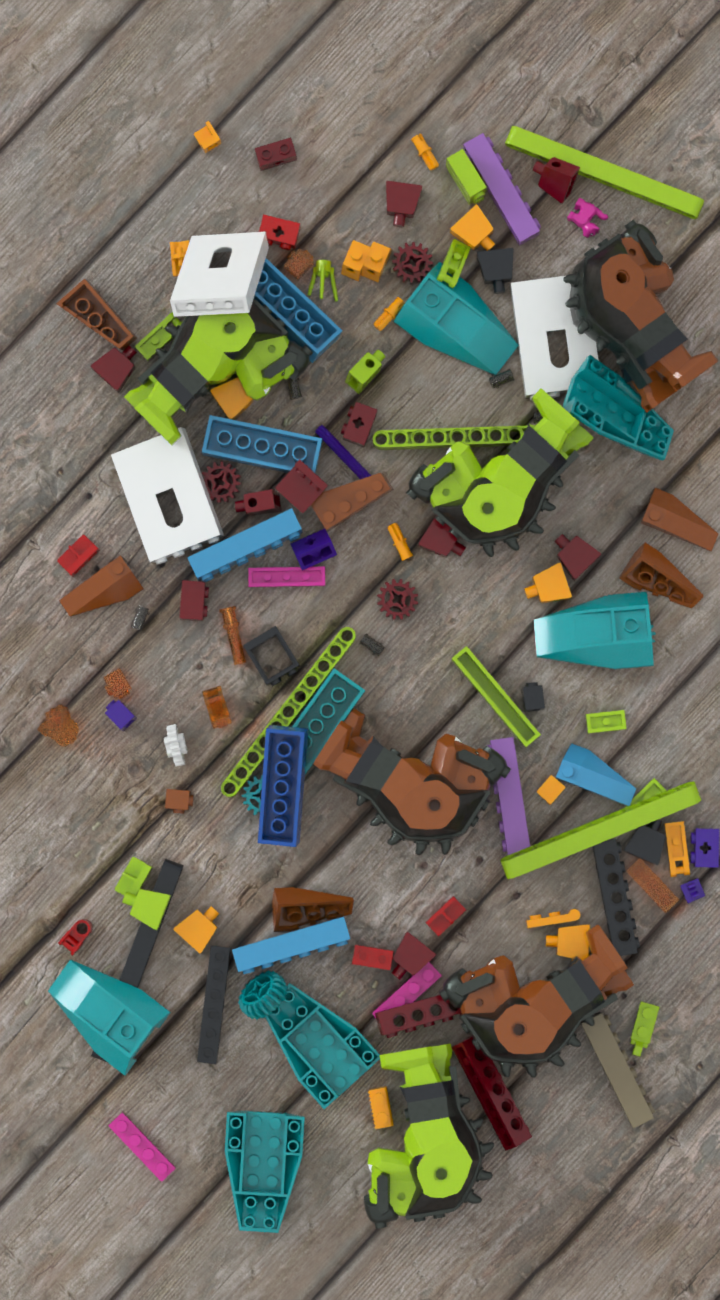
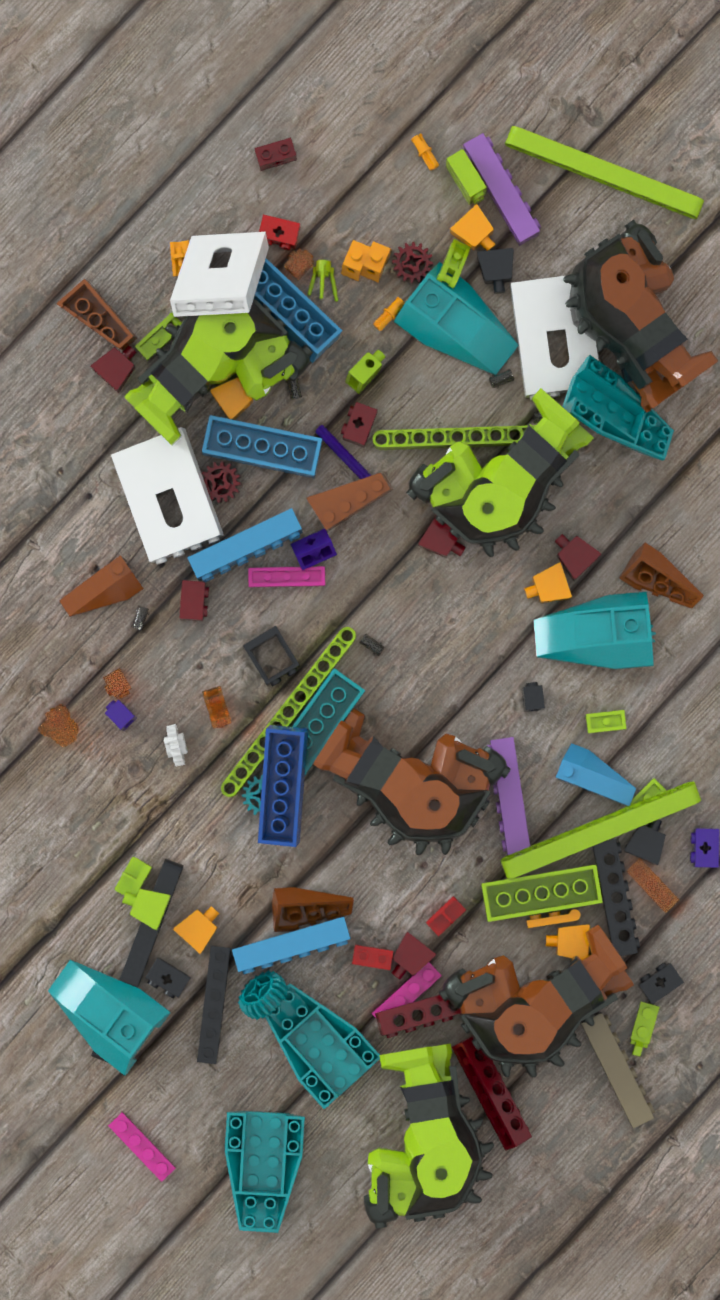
(75, 937): red piece -> none
(78, 555): red panel -> none
(178, 800): dark orange brick -> none
(178, 978): none -> black brick
(207, 138): light orange panel -> none
(231, 625): clear orange pin -> none
(267, 502): dark red torso -> none
(301, 486): dark red bracket -> none
(380, 1107): light orange brick -> none
(399, 541): light orange axle -> none
(402, 201): dark red torso -> none
(405, 594): dark red gear -> none
(495, 697): lime brick -> none
(541, 893): none -> lime brick
(550, 789): light orange panel -> none
(557, 177): dark red torso -> none
(583, 218): dark pink animal -> none
(671, 981): none -> black brick
(674, 518): dark orange wedge -> none
(677, 848): light orange plate -> none
(692, 890): dark purple tile -> none

